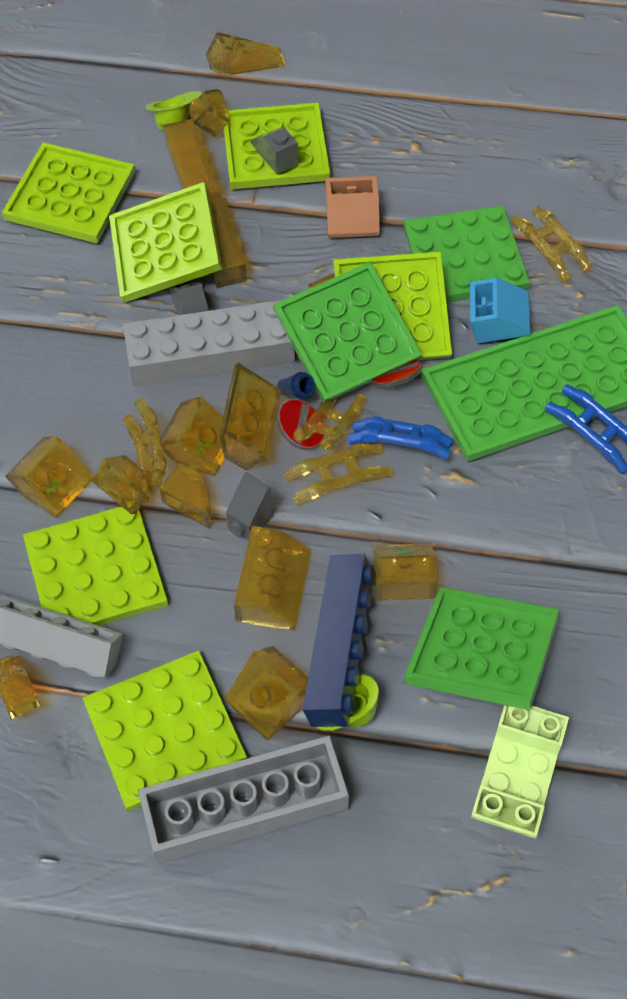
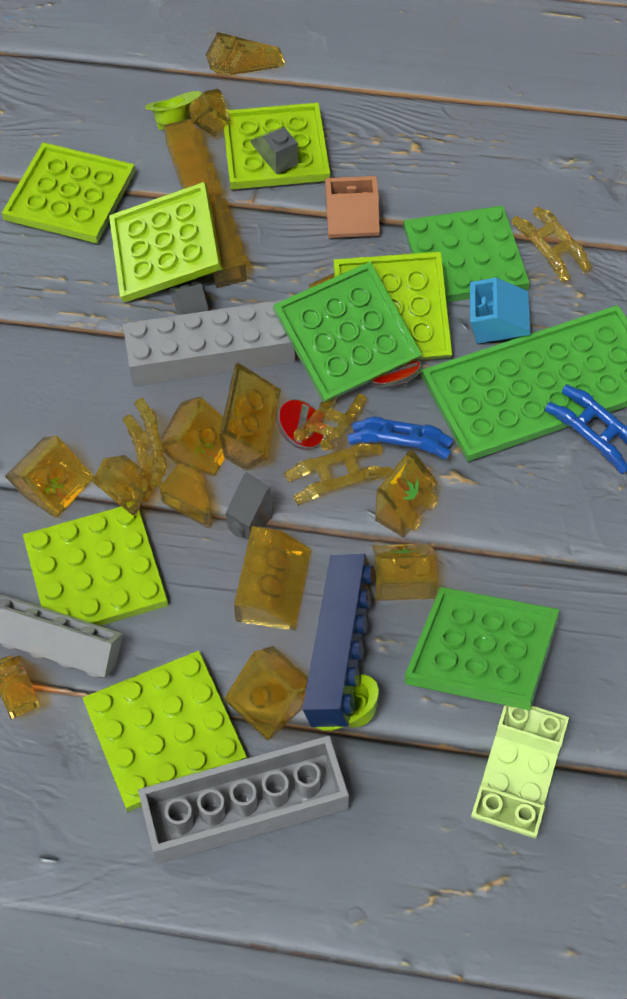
(297, 386): dark blue cone -> none
(406, 495): none -> clear yellow slope

